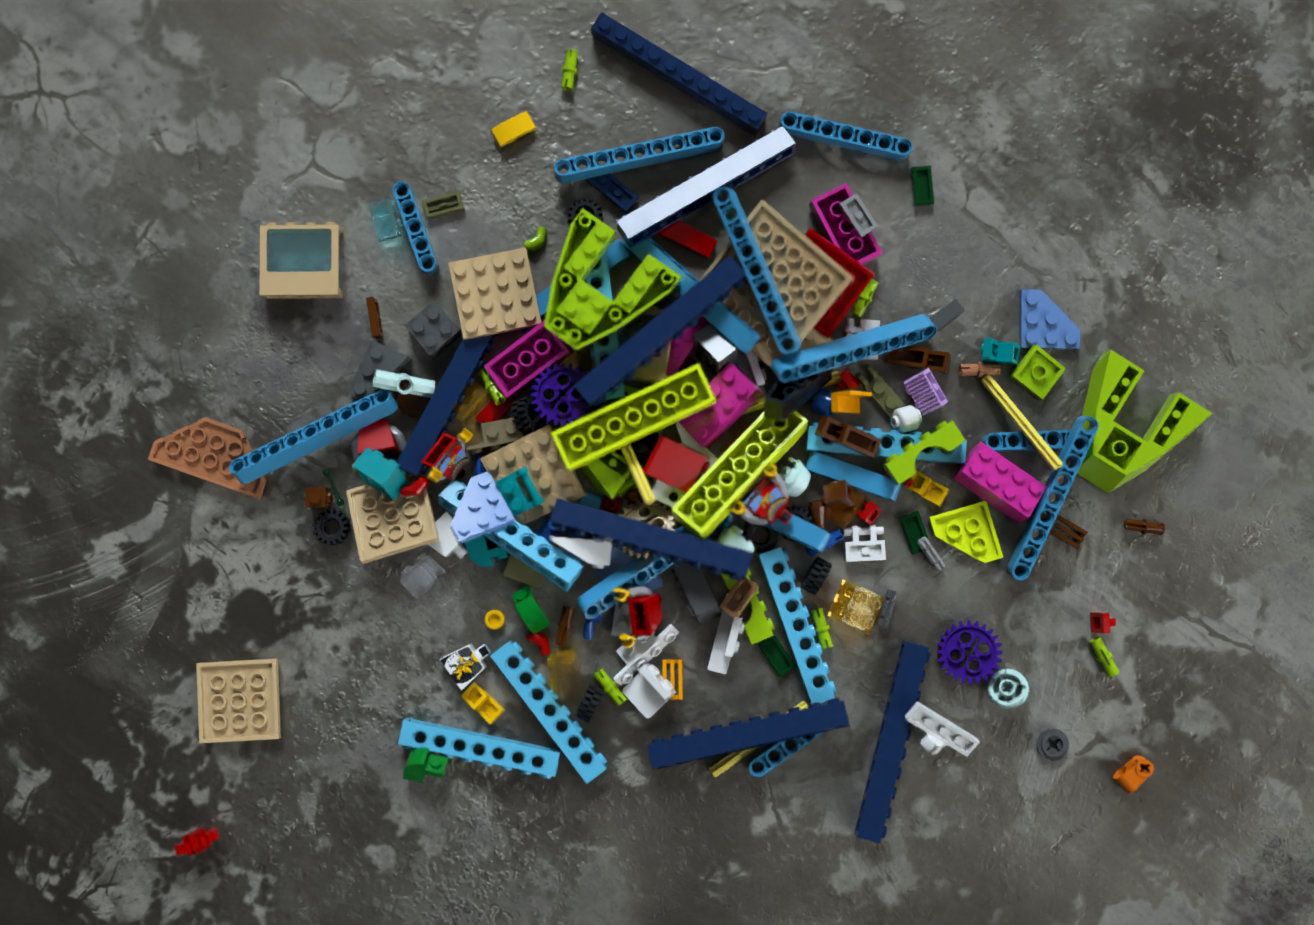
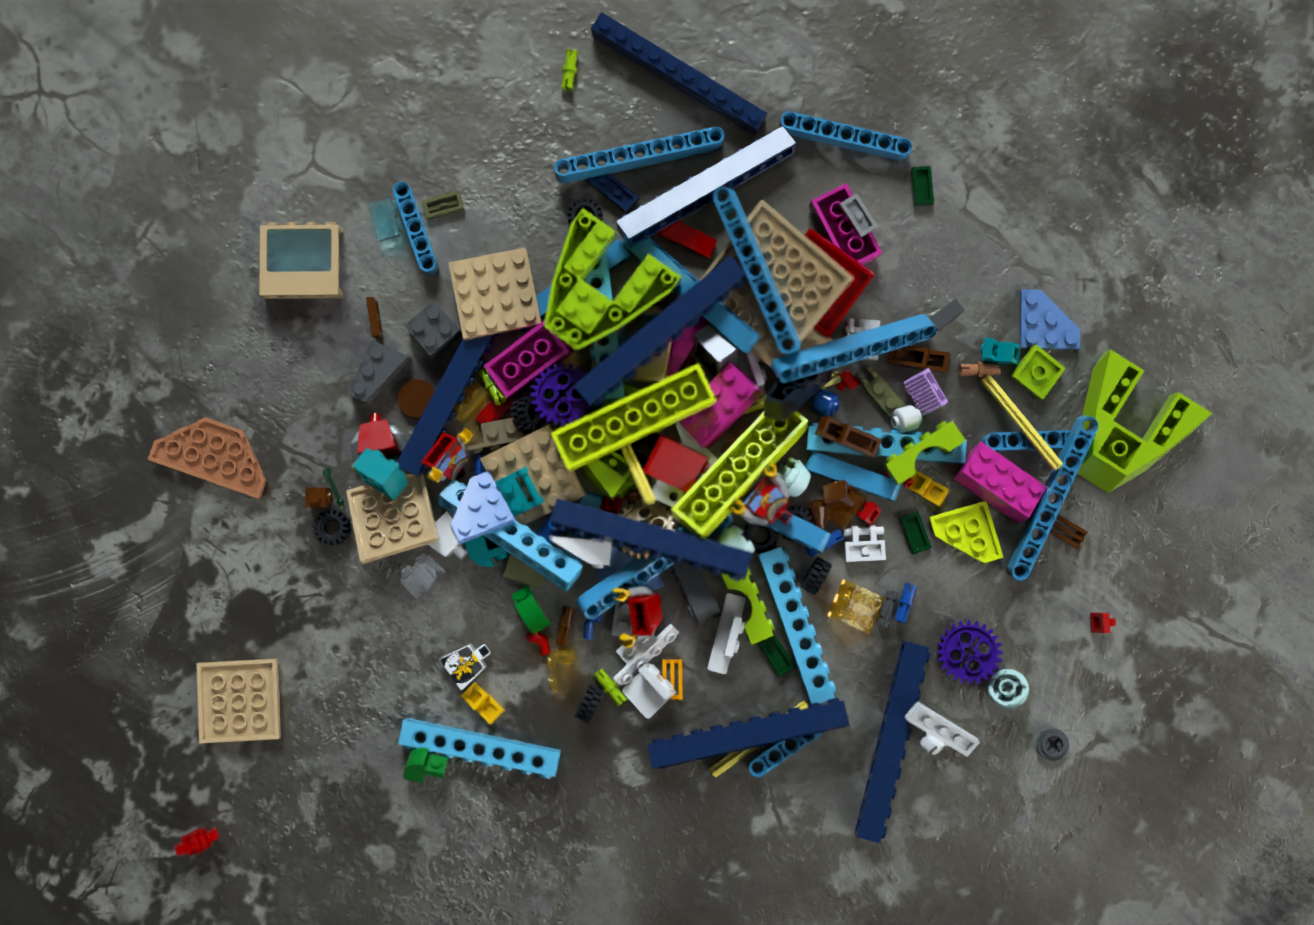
(313, 436): dark azure beam -> none
(391, 381): light aqua piece -> none
(416, 488): red arm -> none
(494, 619): yellow tile -> none
(511, 129): yellow slope -> none
(536, 242): lime arm -> none
(587, 770): medium azure brick -> none
(739, 597): medium nougat plate -> none
(822, 628): lime pin -> none
(847, 401): light orange panel -> none
(864, 299): lime pin -> none
(905, 603): none -> blue axle
(930, 553): light grey axle -> none
(1098, 645): lime pin -> none
(1132, 775): orange piece -> none
(1144, 526): reddish brown axle -> none

